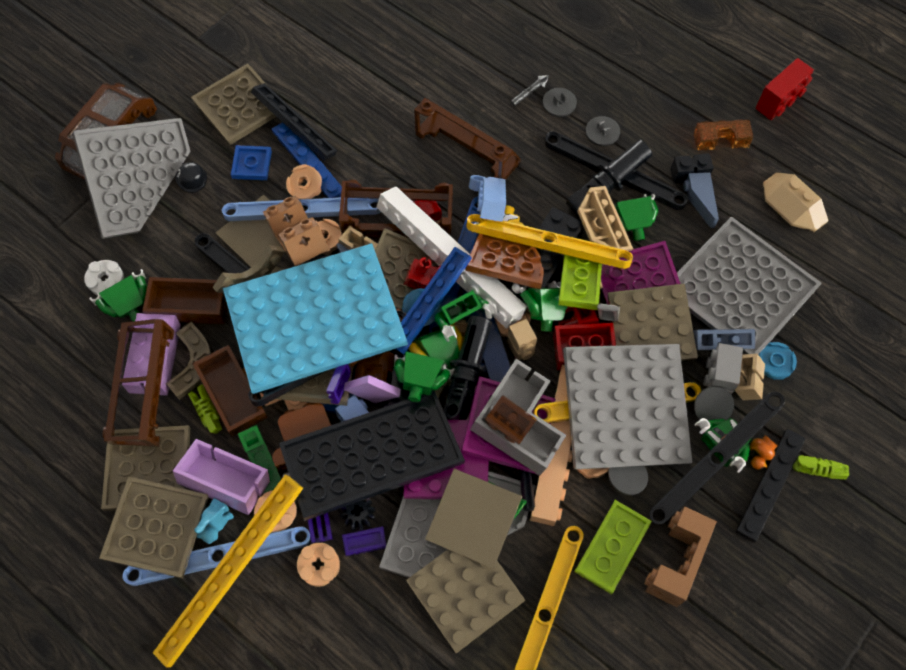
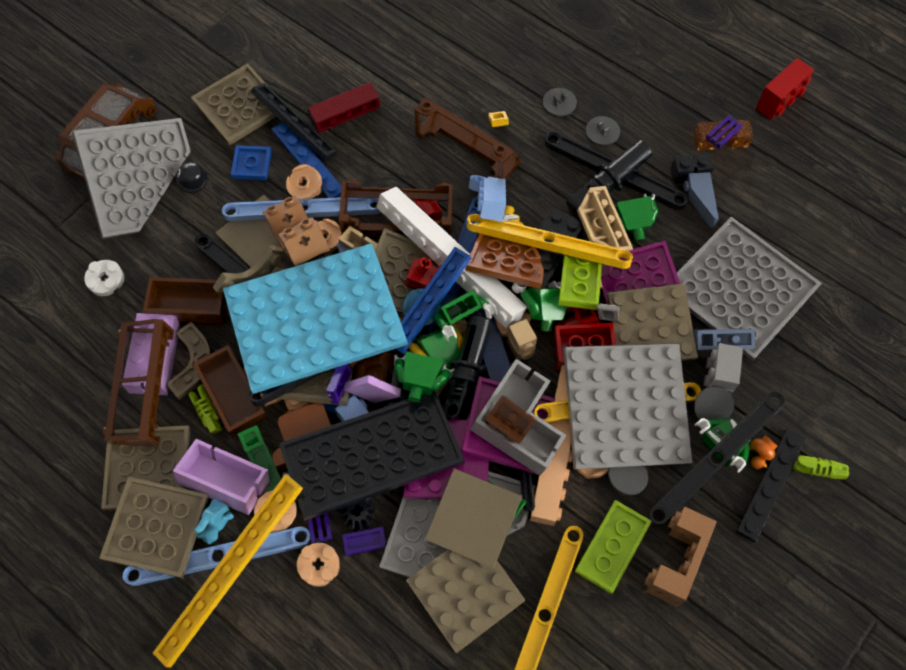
(123, 297): green torso -> none
(344, 107): none -> dark red brick
(498, 119): none -> yellow tile
(540, 82): dark grey piece -> none
(732, 123): none -> dark purple tile
(753, 372): tan piece -> none
(778, 360): dark azure tile -> none
(795, 201): tan wedge -> none

